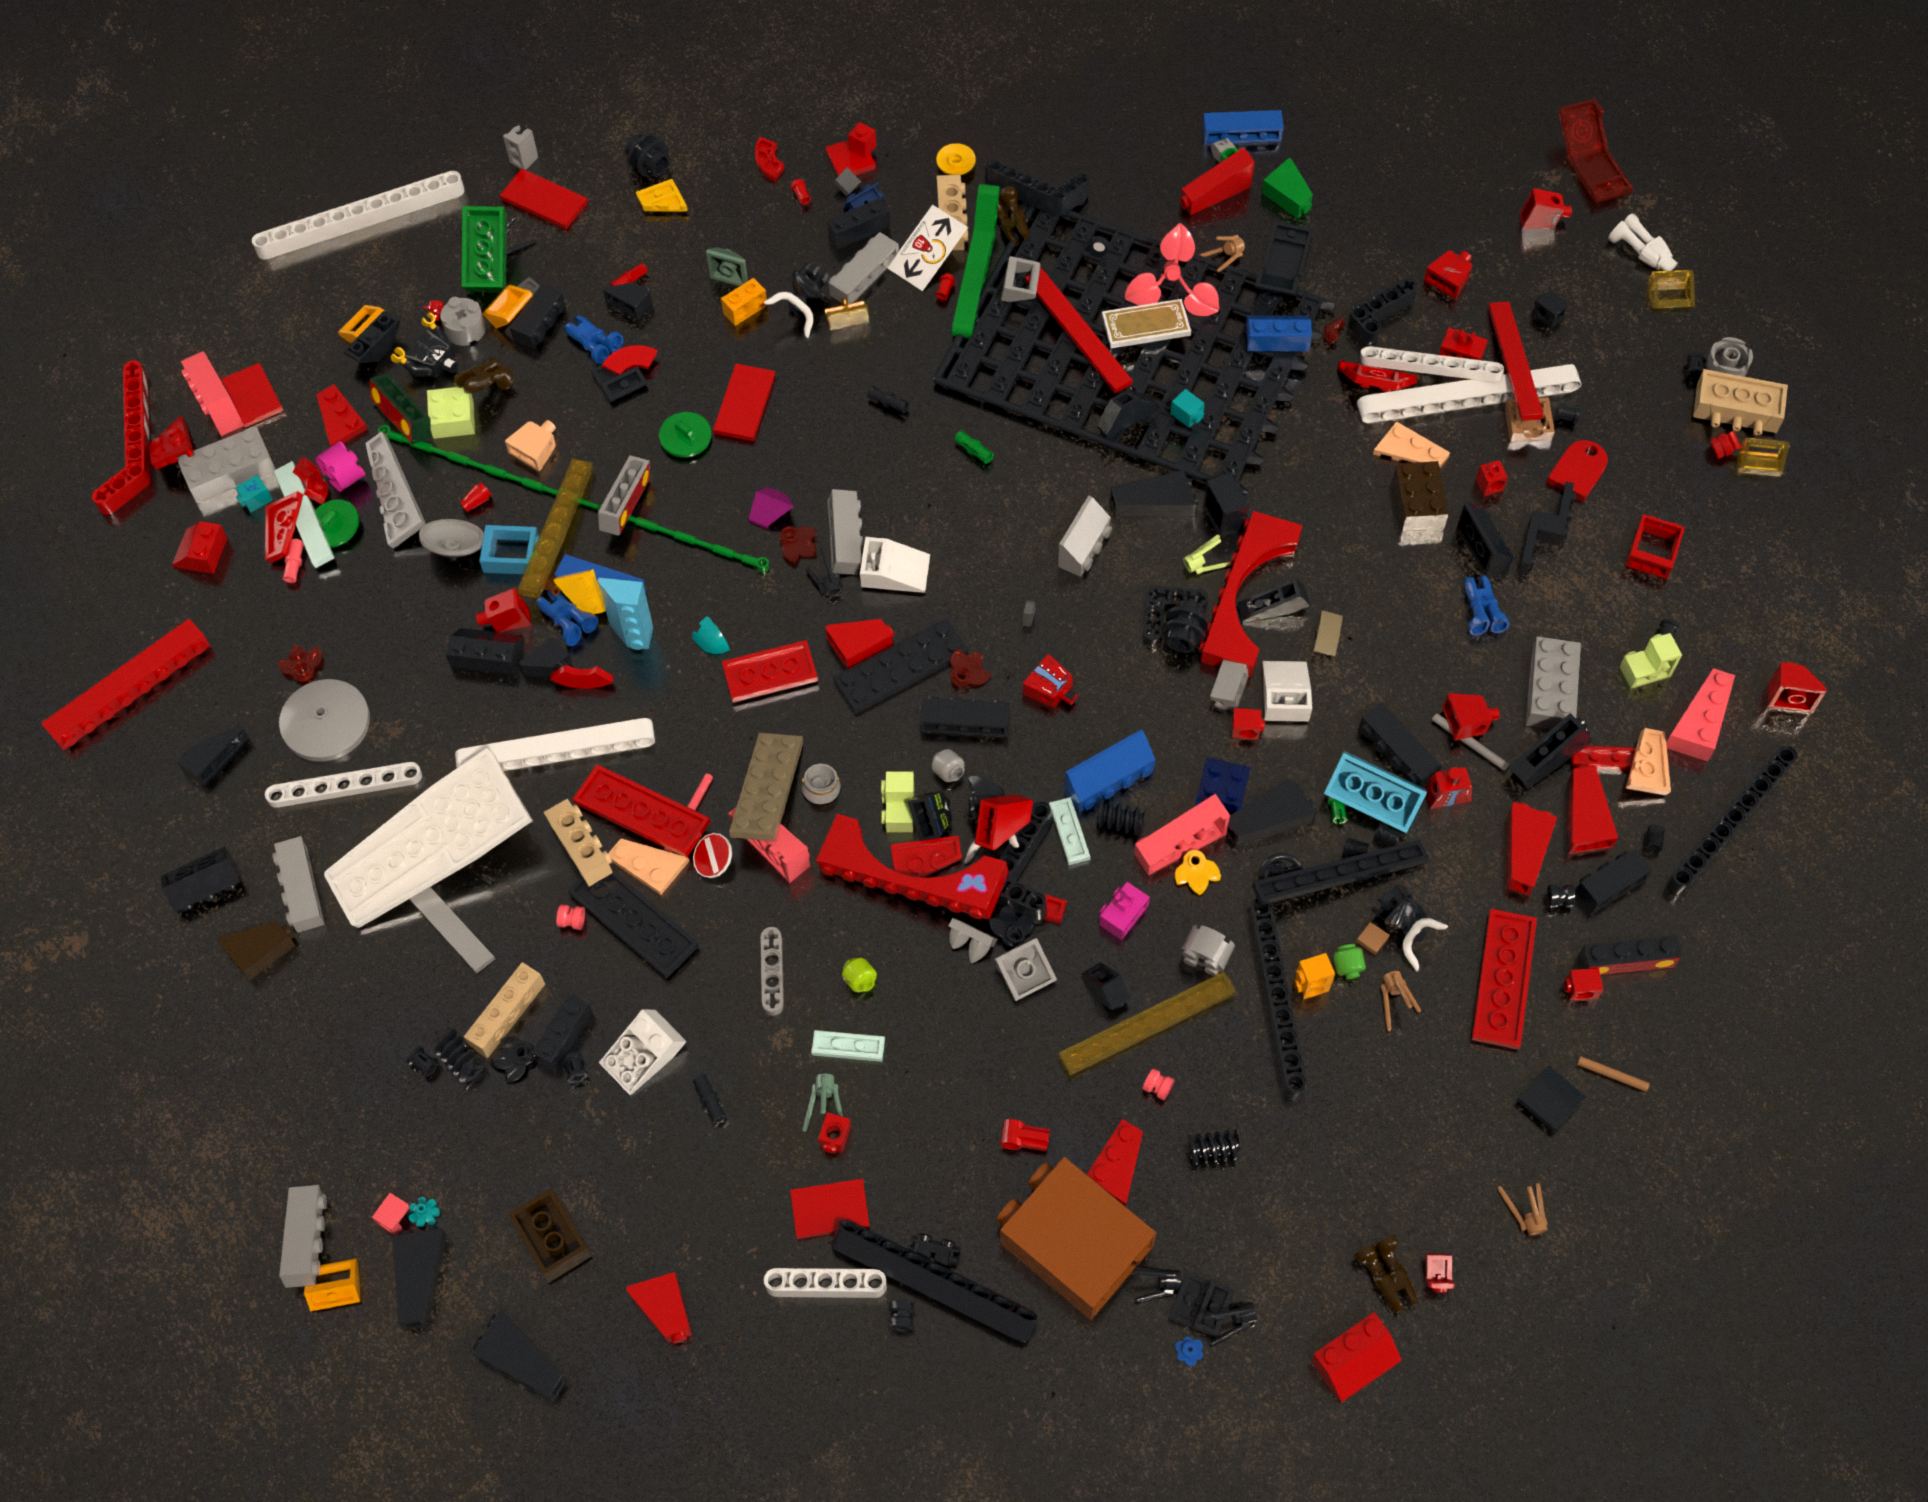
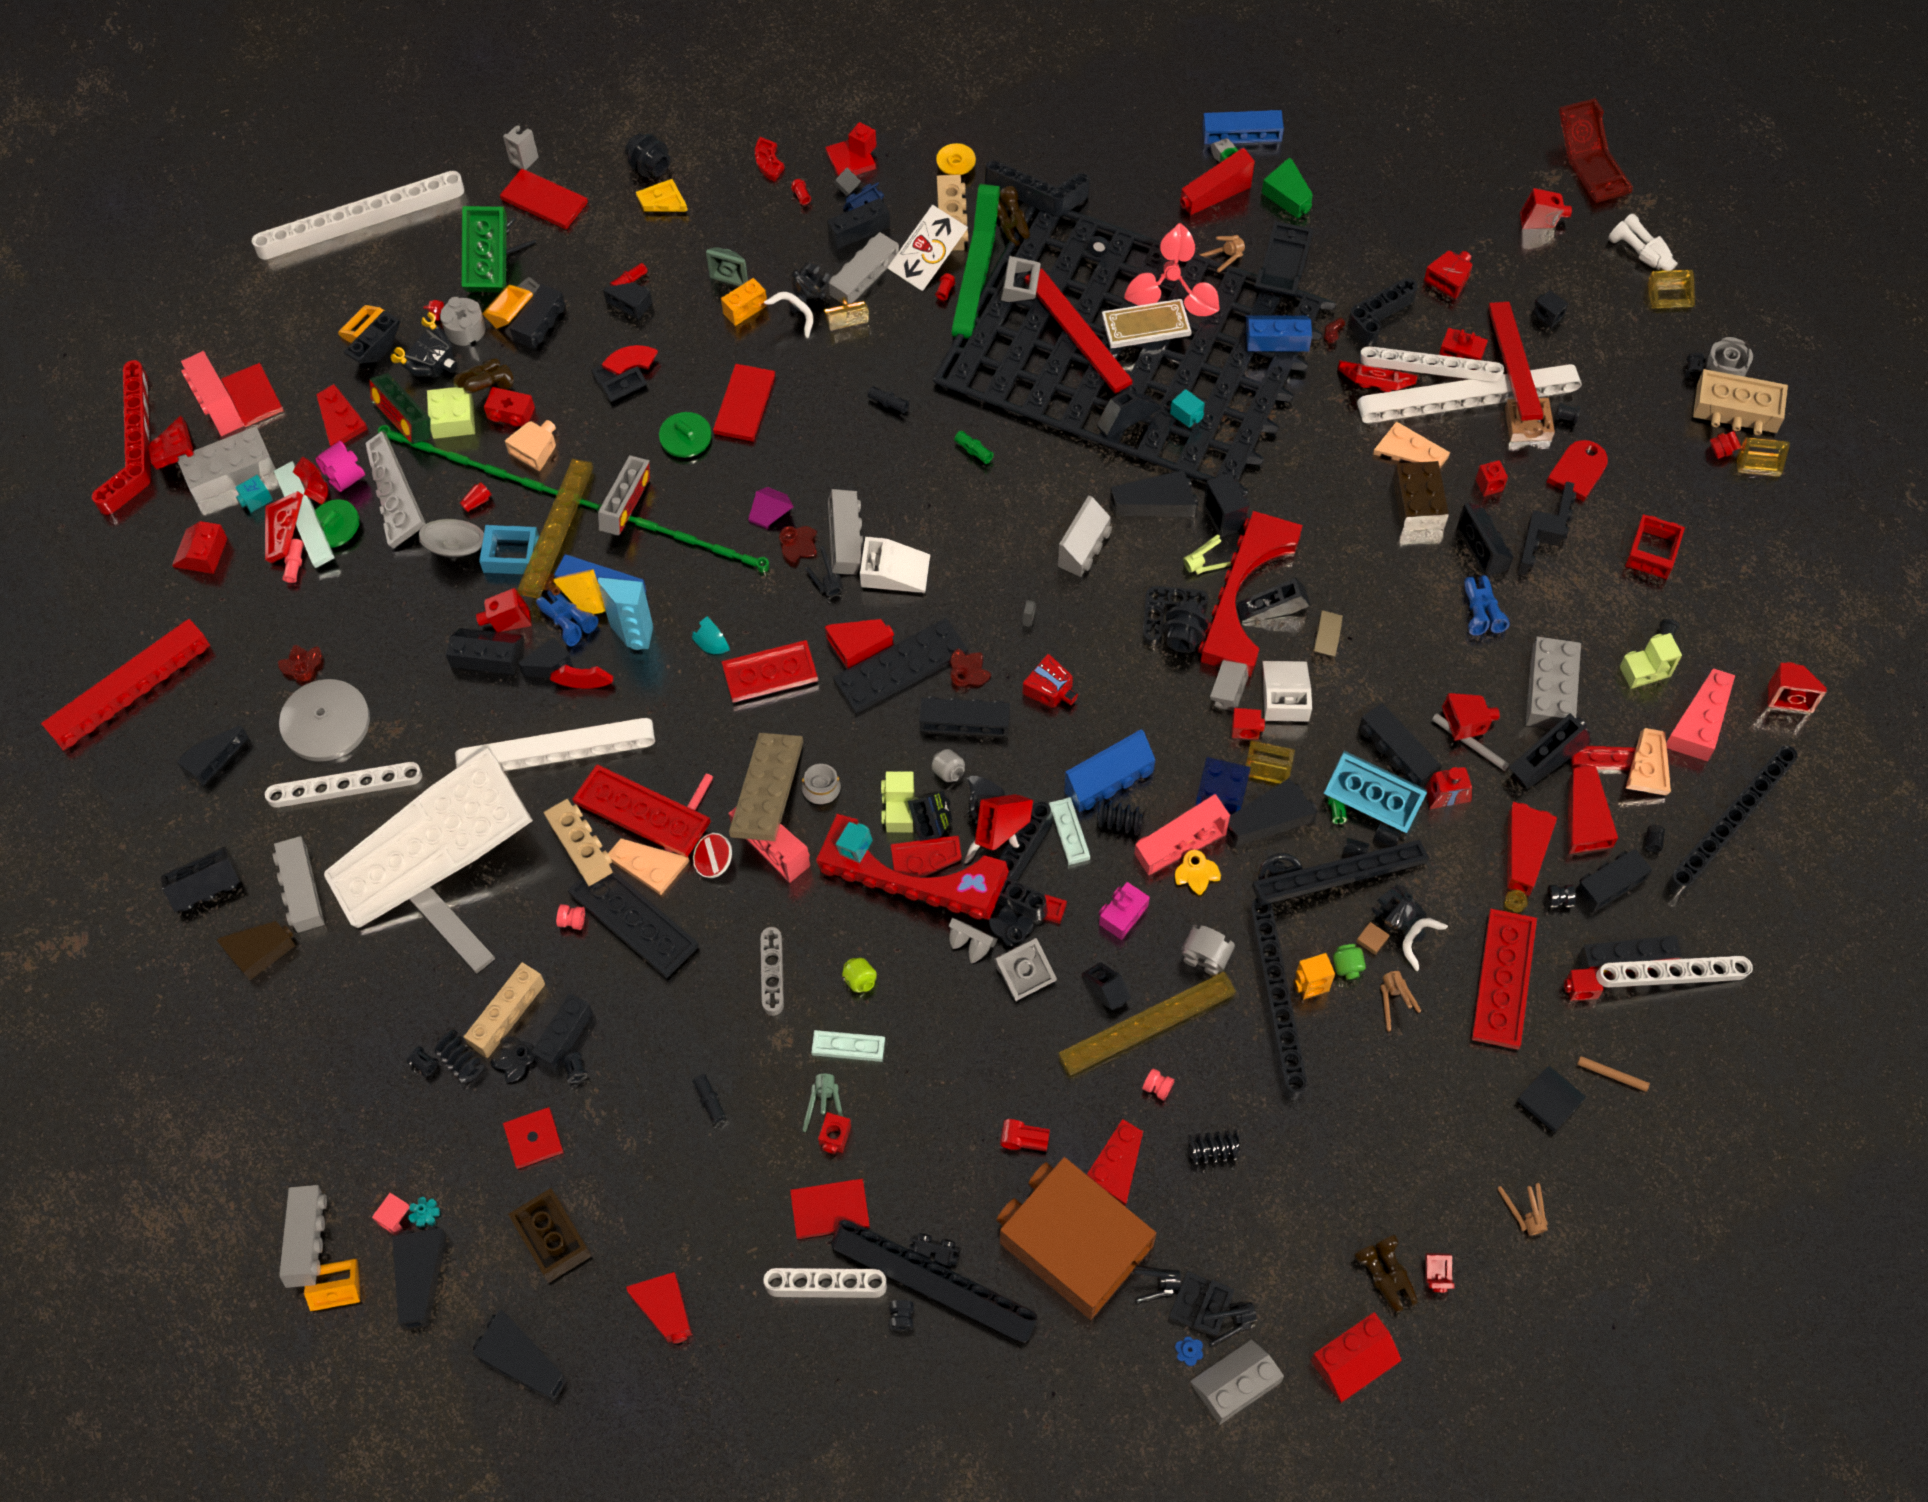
(509, 407): none -> red brick
(533, 1138): none -> red tile
(590, 335): blue piece -> none
(642, 1050): white slope -> none
(854, 841): none -> teal brick
(1237, 1381): none -> light grey slope
(1266, 767): none -> clear yellow tile
(1520, 897): none -> clear yellow plate
(1664, 975): none -> white beam

